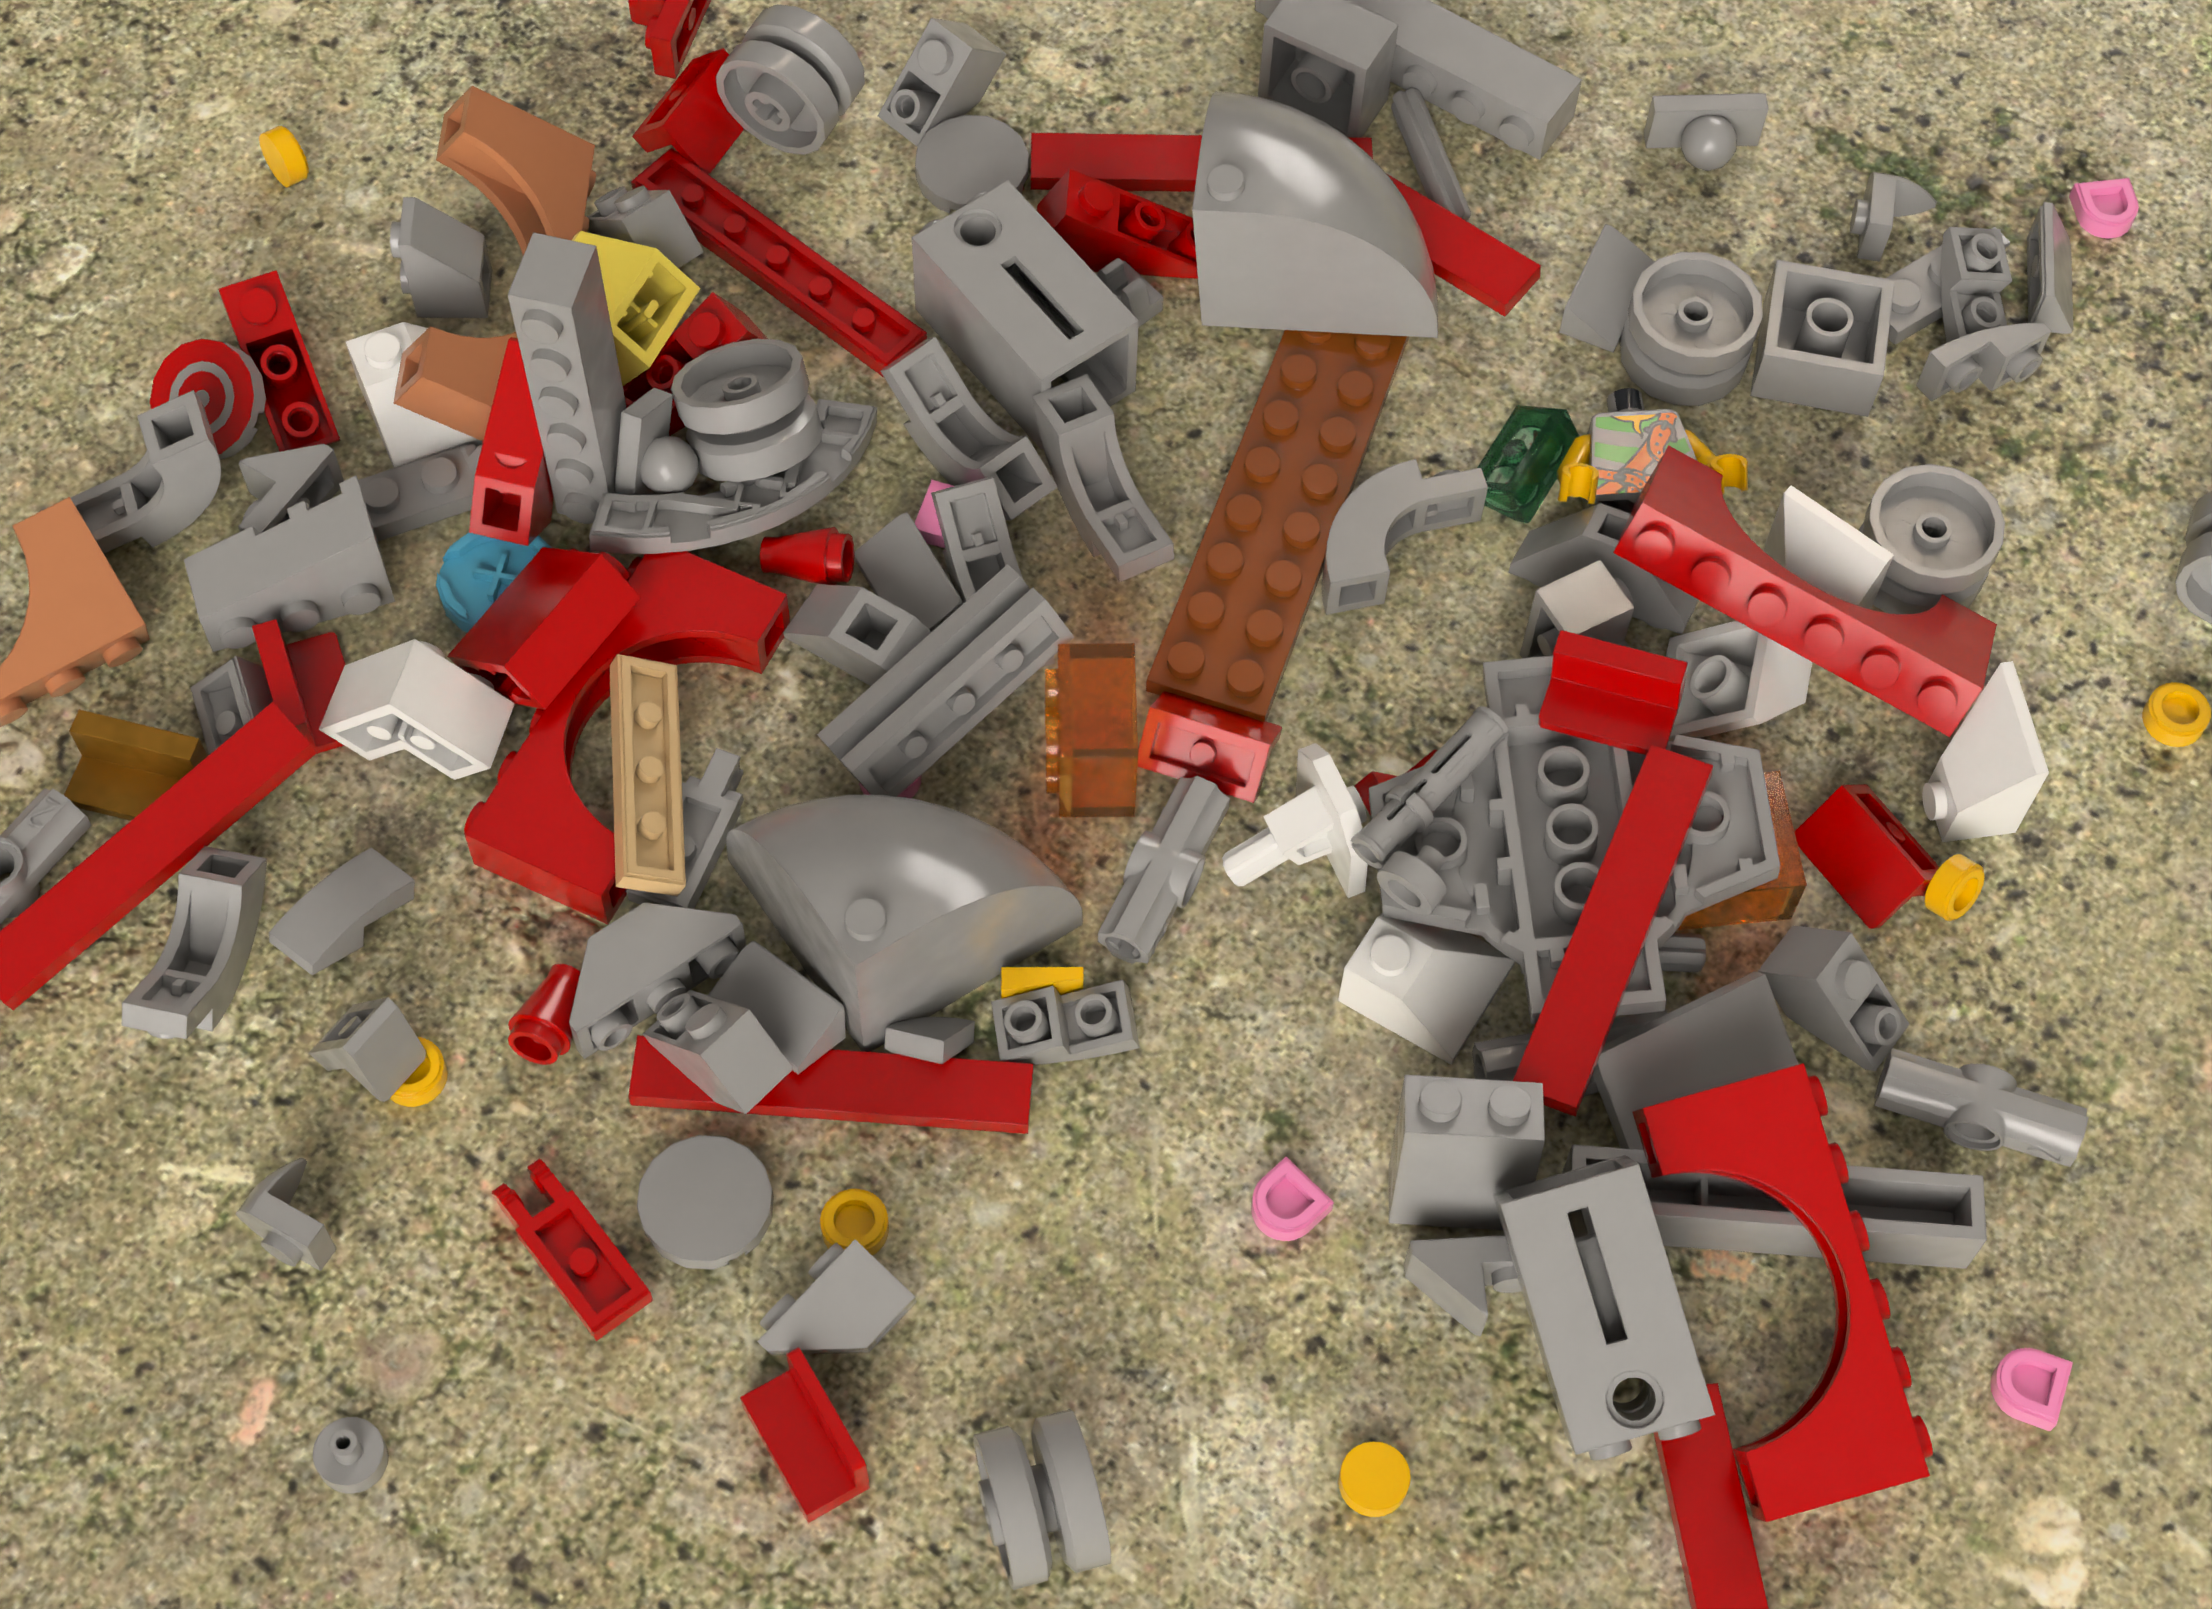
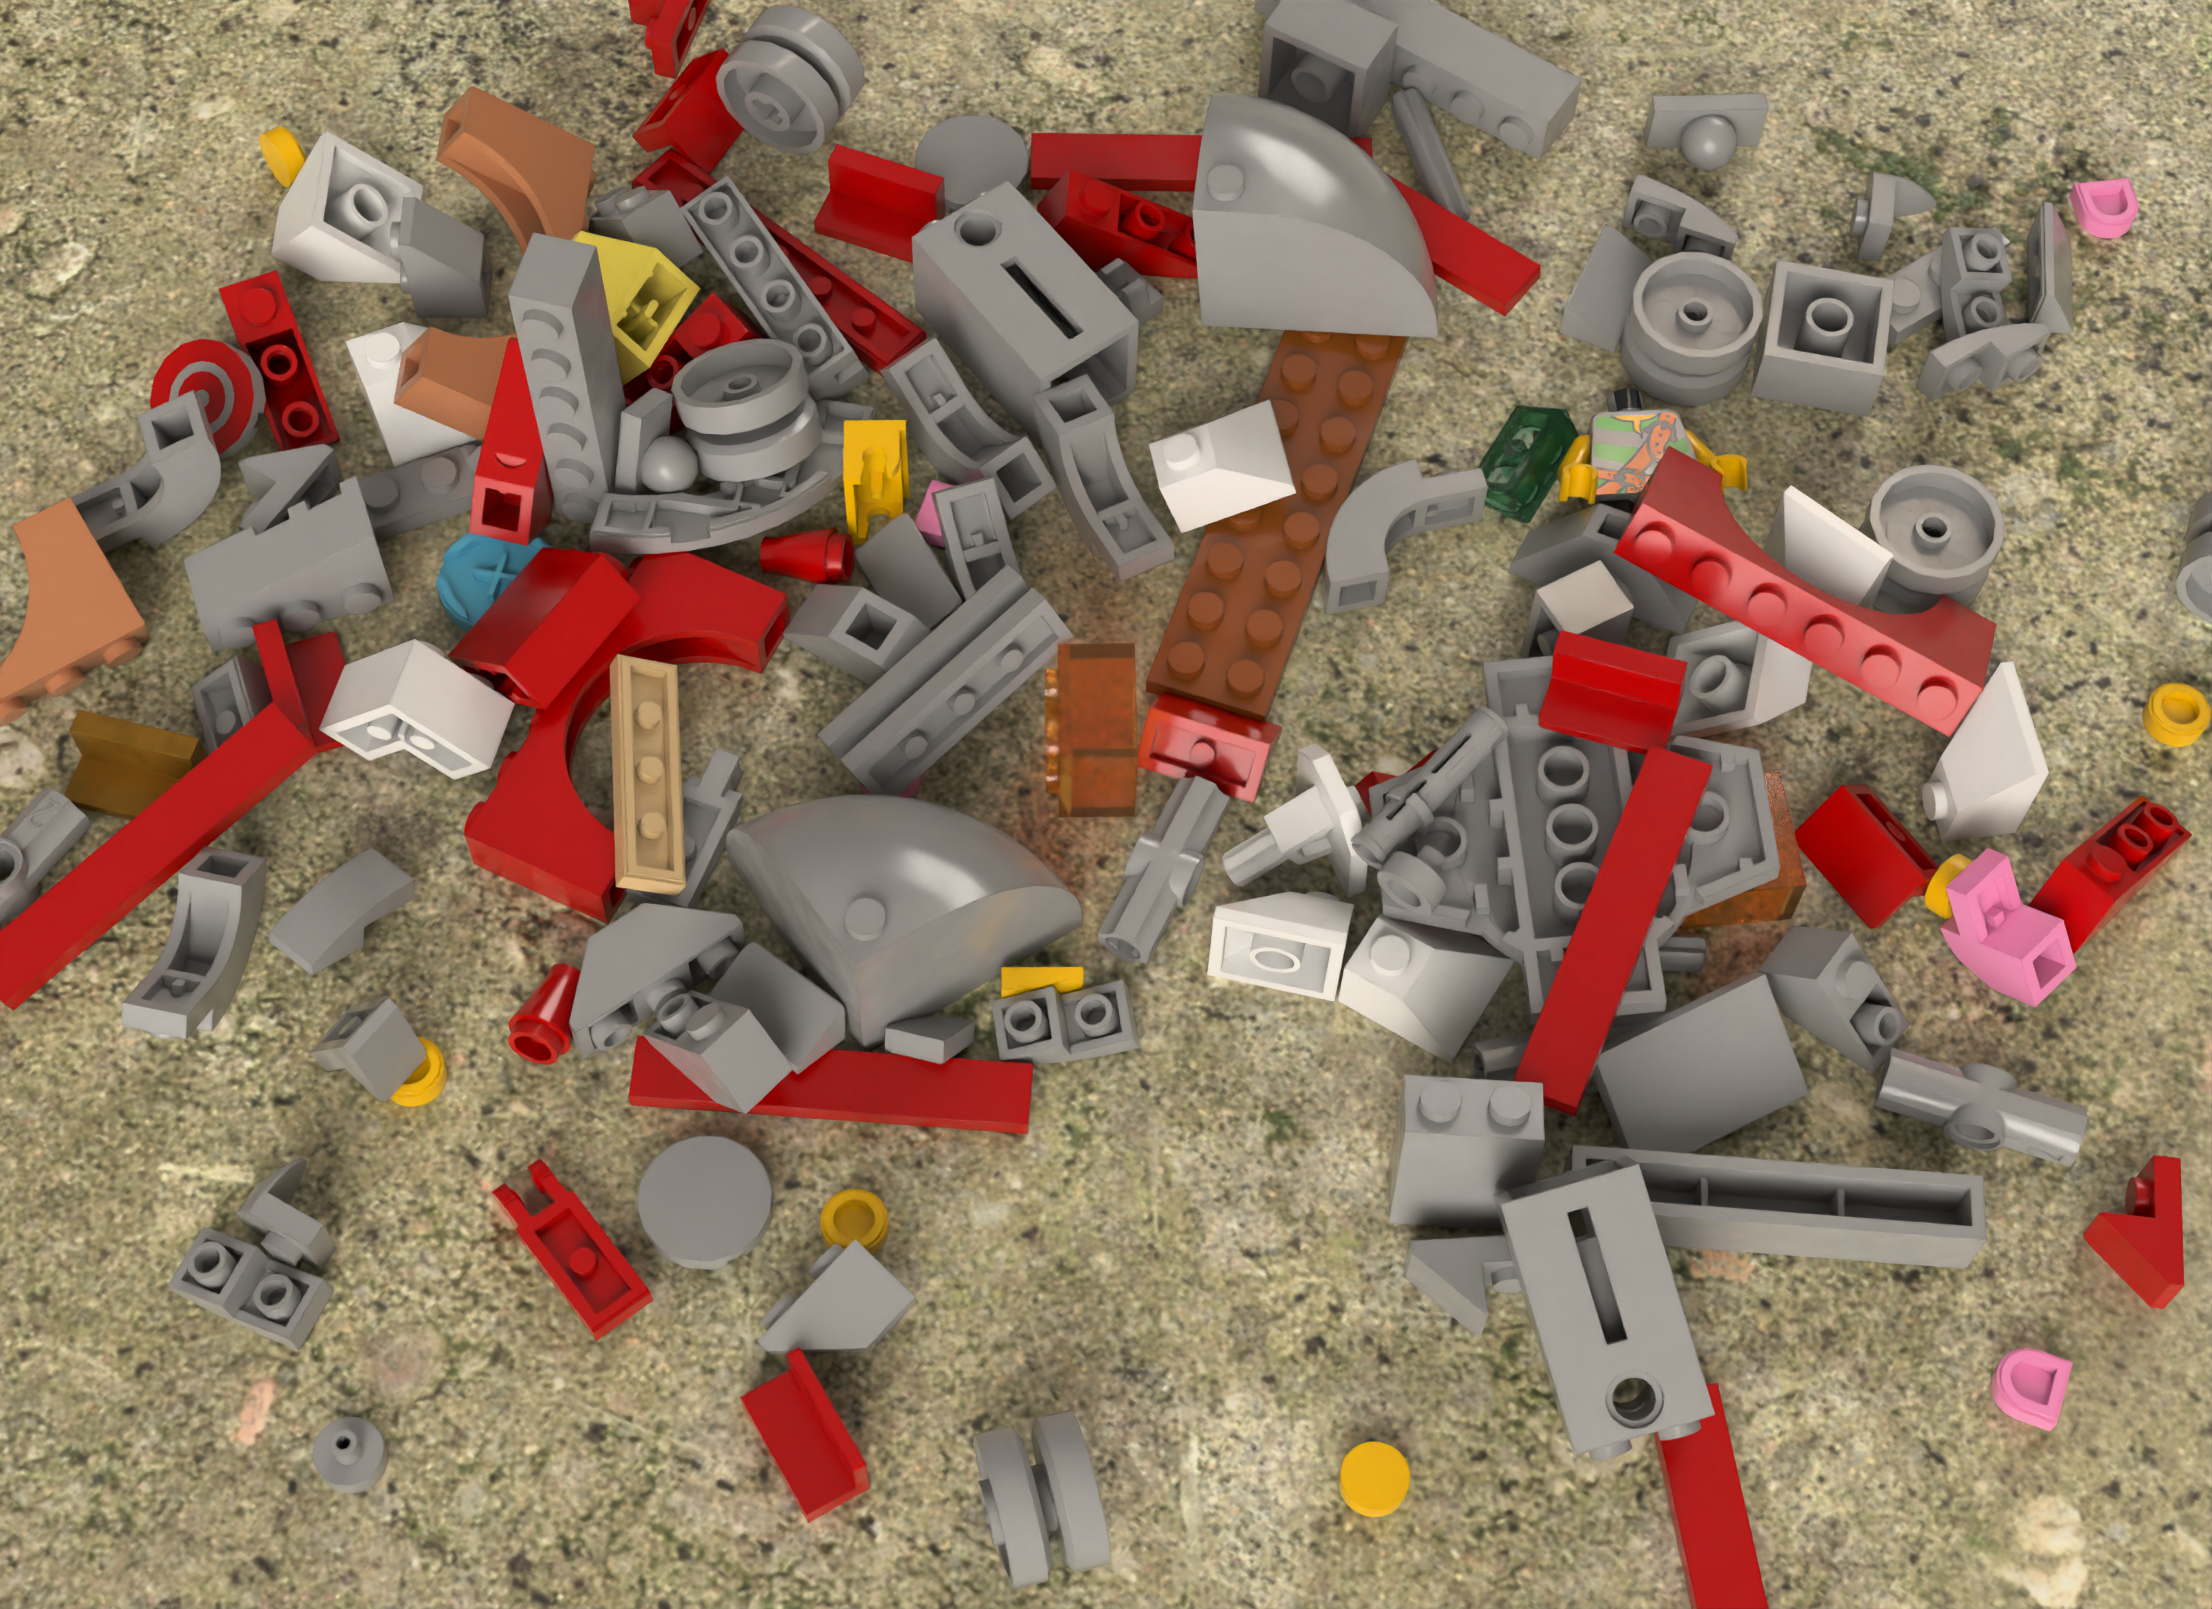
(250, 1288): none -> light grey slope
(342, 215): none -> white slope
(773, 288): none -> light grey brick
(874, 472): none -> yellow hinge
(878, 202): none -> red panel
(941, 78): light grey slope -> none
(1222, 466): none -> white slope
(1282, 942): none -> white slope
(1288, 1203): bright pink tile -> none
(1677, 218): none -> light grey slope
(1856, 1422): red arch -> none
(2001, 938): none -> bright pink brick
(2110, 869): none -> red slope
(2148, 1239): none -> red slope

